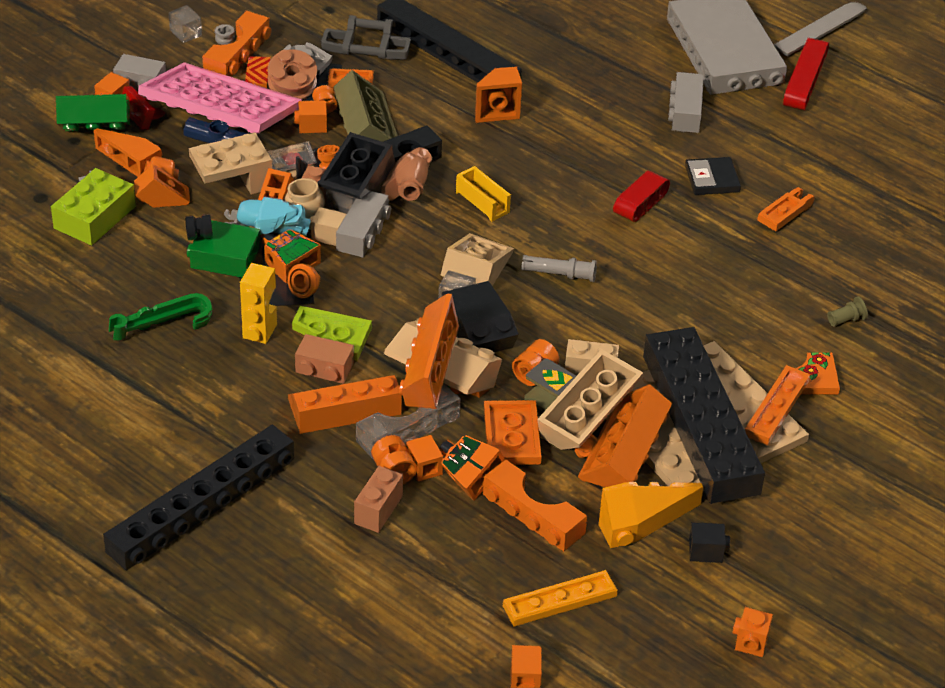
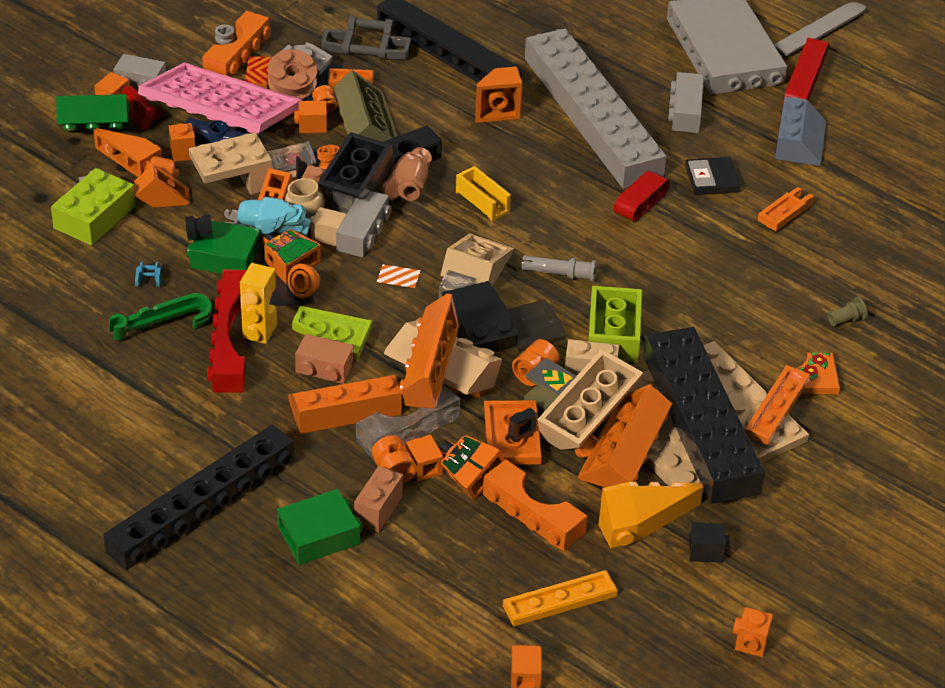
(140, 273): none -> dark azure piece
(181, 139): none -> orange brick
(185, 23): clear brick -> none
(228, 367): none -> red arch
(319, 526): none -> green brick
(398, 276): none -> sticker
(522, 424): none -> black plate
(536, 322): none -> clear smoke slope
(594, 107): none -> light grey brick
(616, 319): none -> lime brick
(800, 133): none -> sand blue slope

